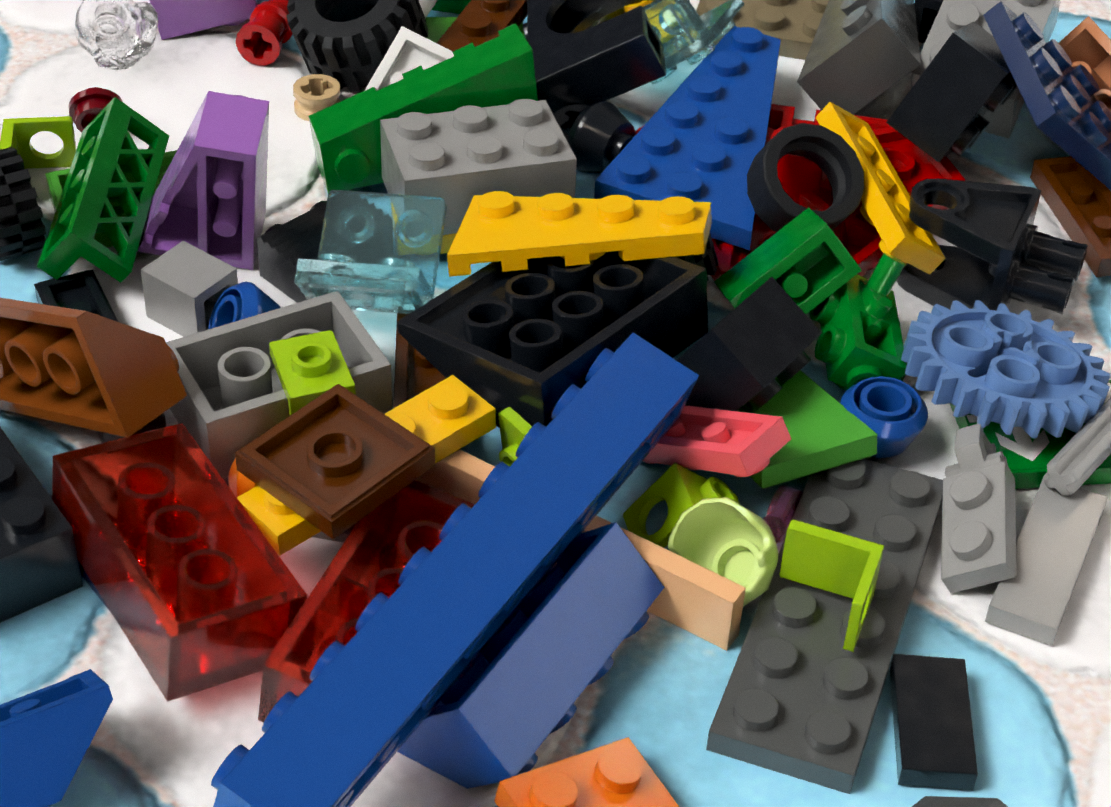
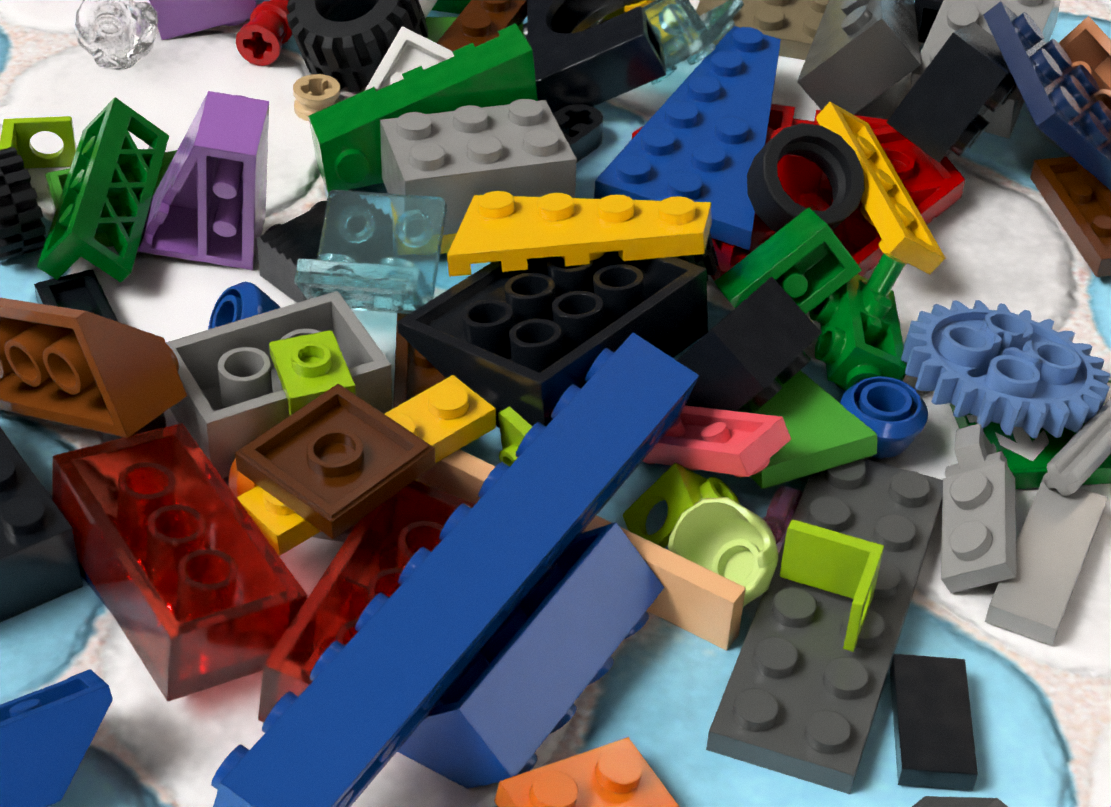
(88, 104): dark red plate -> none
(184, 288): light grey brick -> none
(599, 136): black cone -> none
(996, 250): black piece -> none

